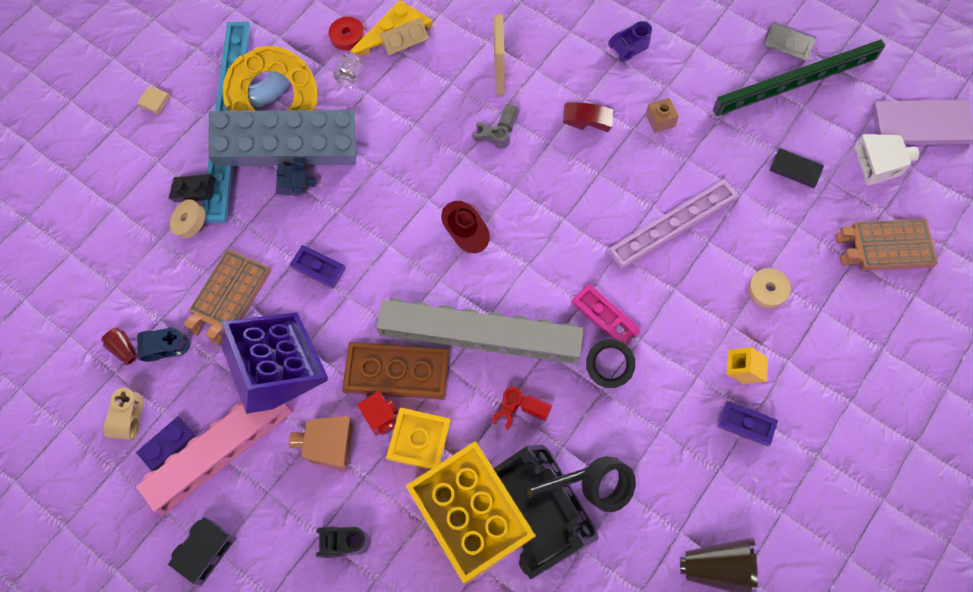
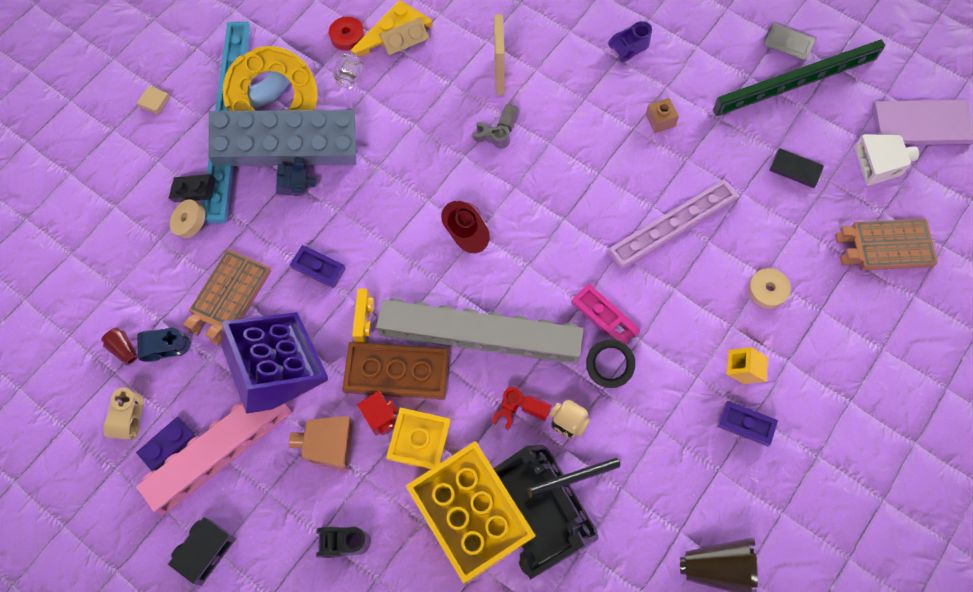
(362, 326): none -> yellow plate
(569, 419): none -> tan head
(584, 114): dark red slope -> none
(623, 492): black tyre -> none

